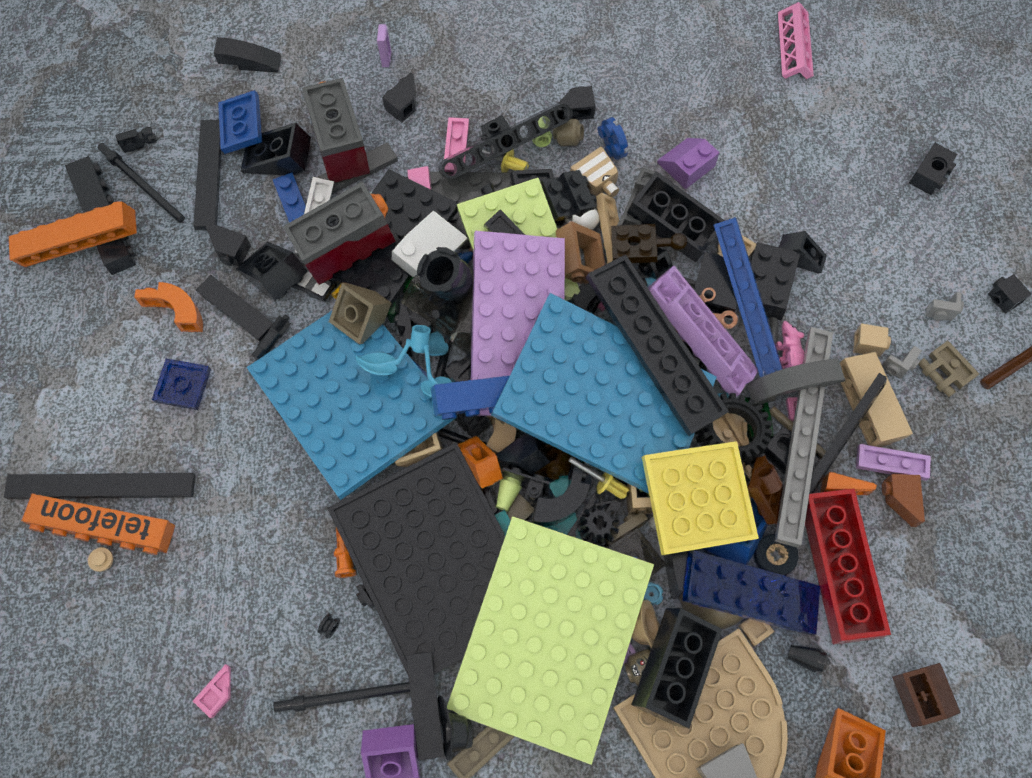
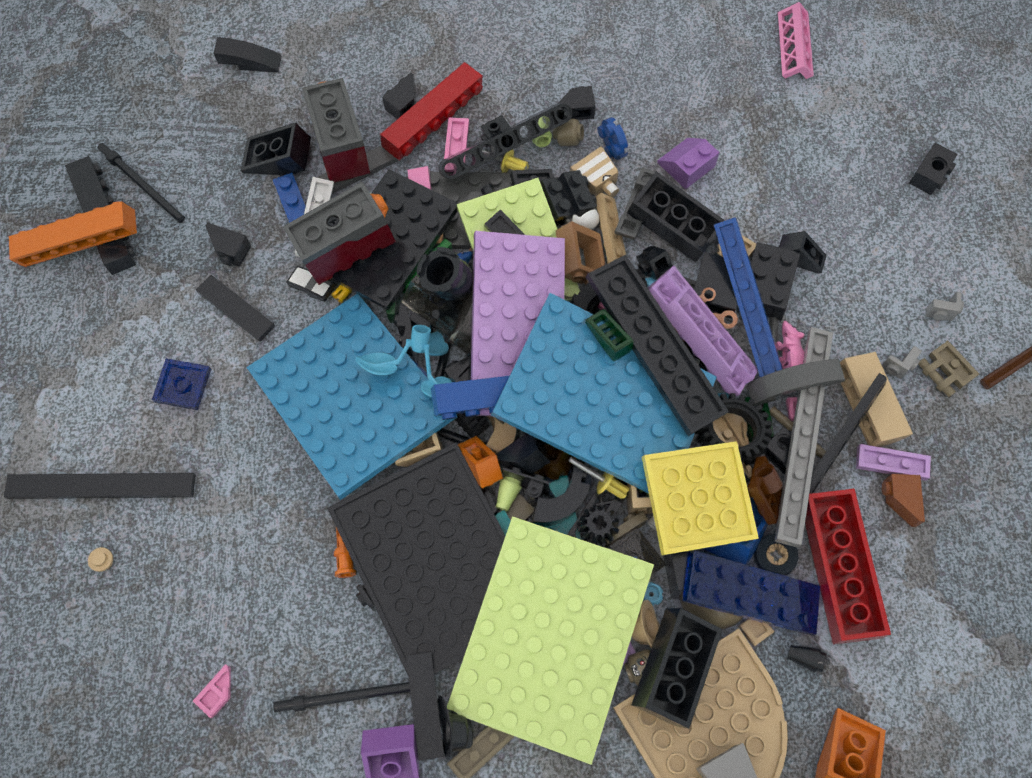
(98, 523): orange brick -> none
(134, 140): black plate -> none
(170, 296): orange arch -> none
(207, 175): black tile -> none
(239, 122): blue plate -> none
(271, 337): black piece -> none
(272, 270): black slope -> none
(328, 625): black bush -> none
(358, 312): dark tan slope -> none
(384, 45): lavender tile -> none
(424, 239): white slope -> none
(431, 111): none -> red brick
(620, 345): none -> dark green slope
(646, 237): dark brown plate -> none
(835, 482): orange slope -> none
(871, 339): tan brick -> none
(926, 695): reddish brown slope -> none
(1008, 293): black brick -> none

